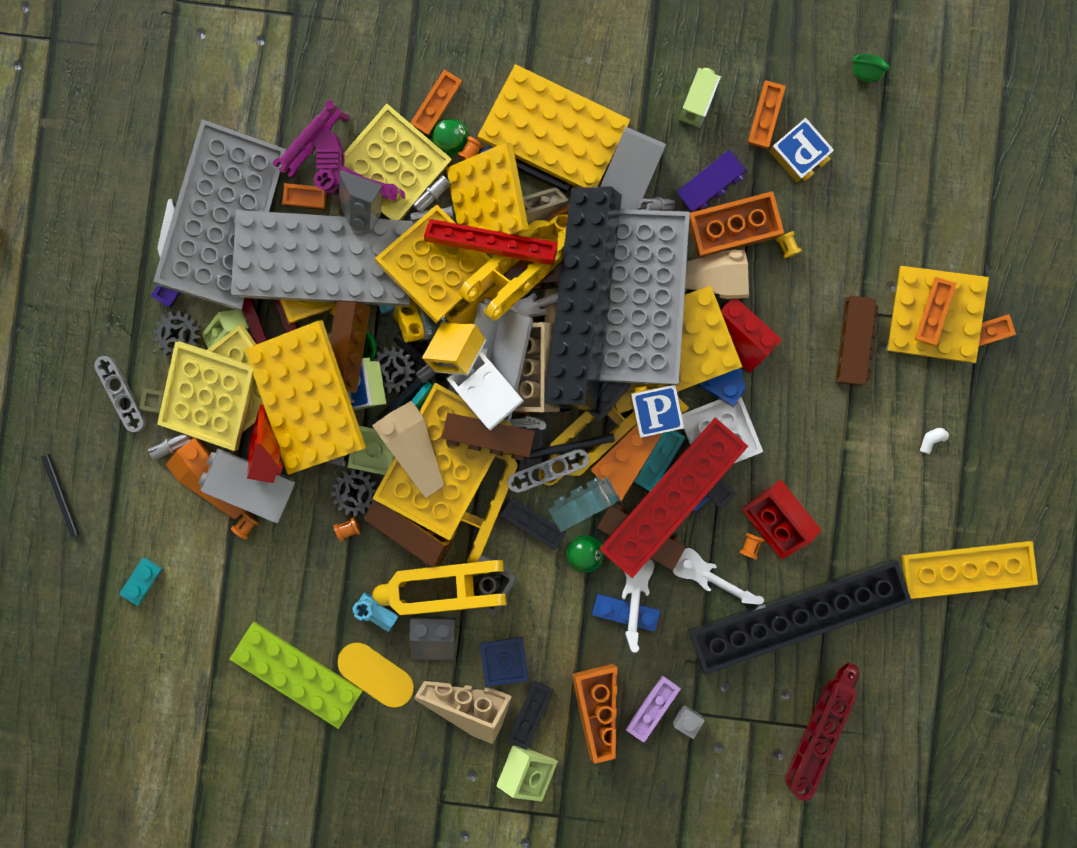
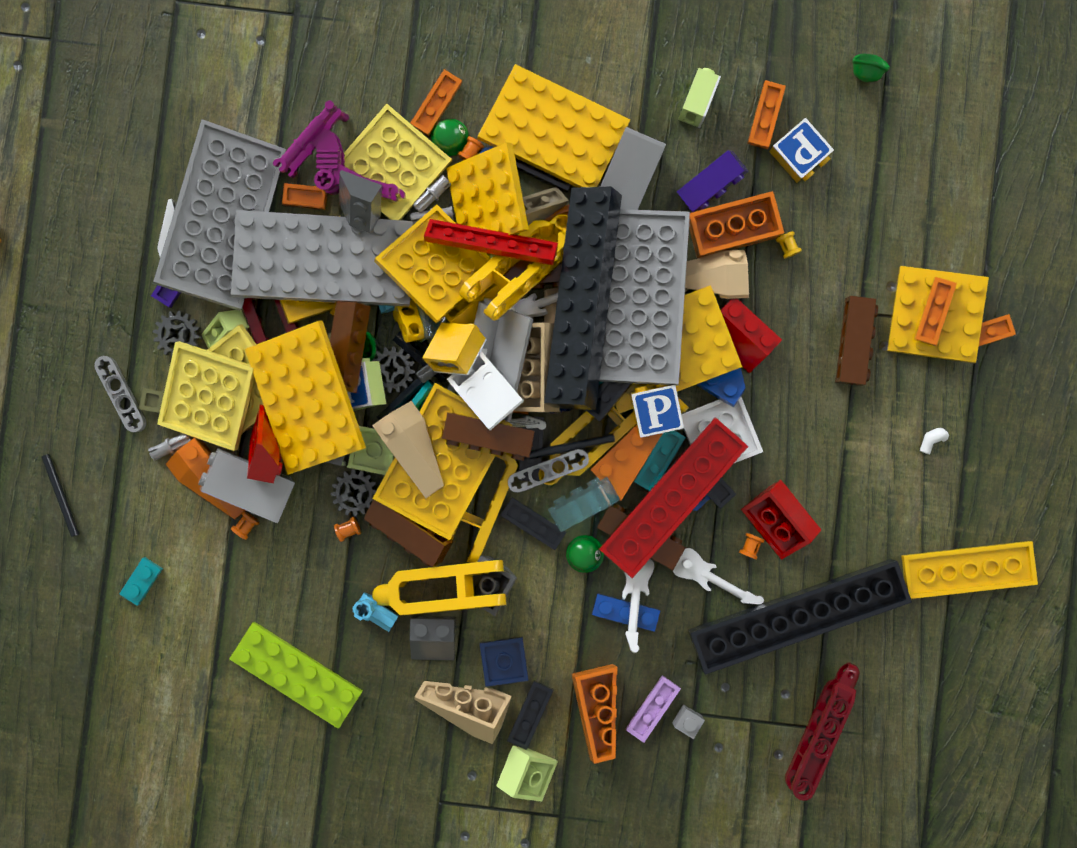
(375, 675): yellow sticker -> none
(657, 204): light grey axle -> none

